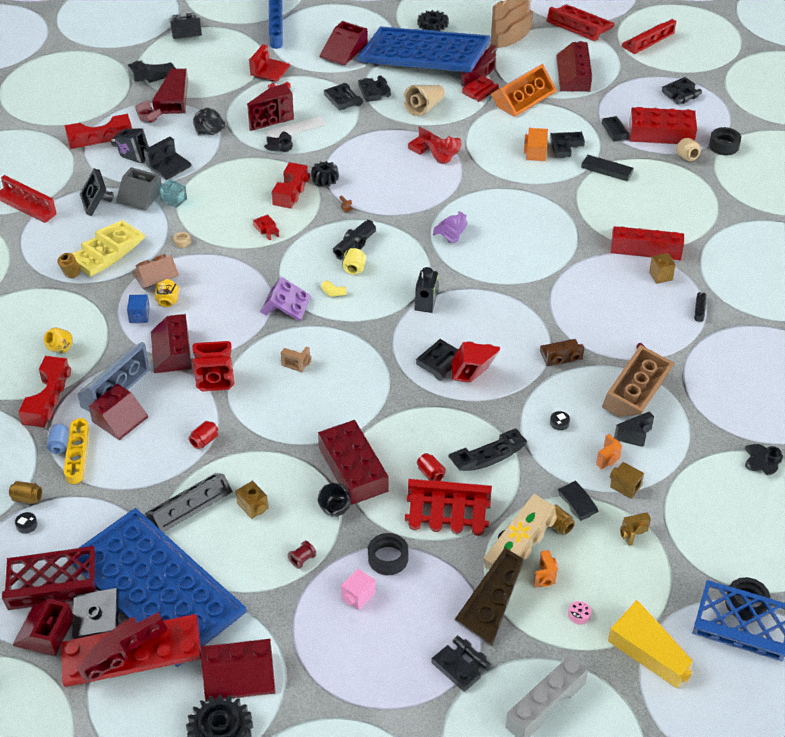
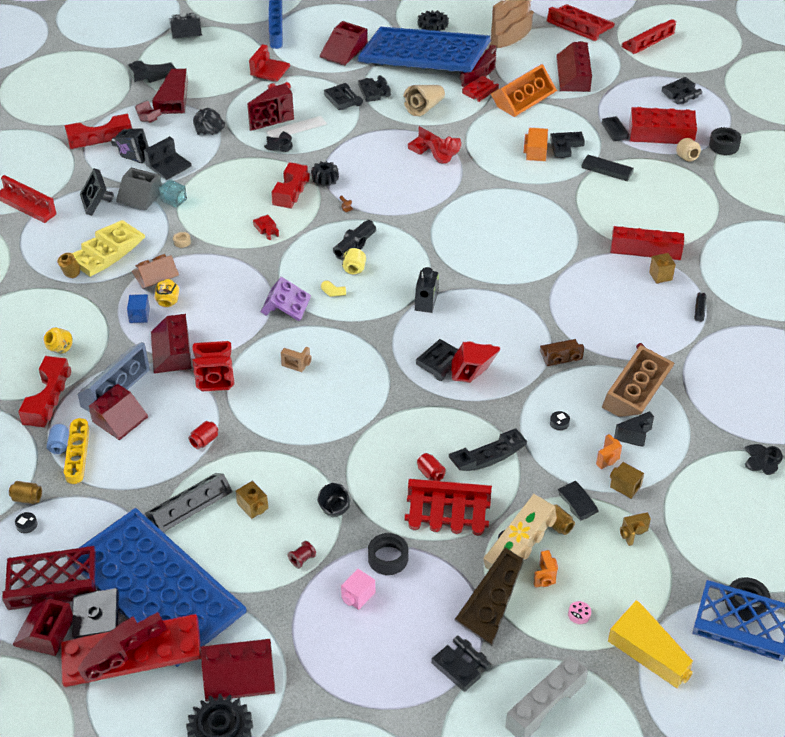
(353, 461): dark red brick -> none
(451, 227): medium lavender hair -> none

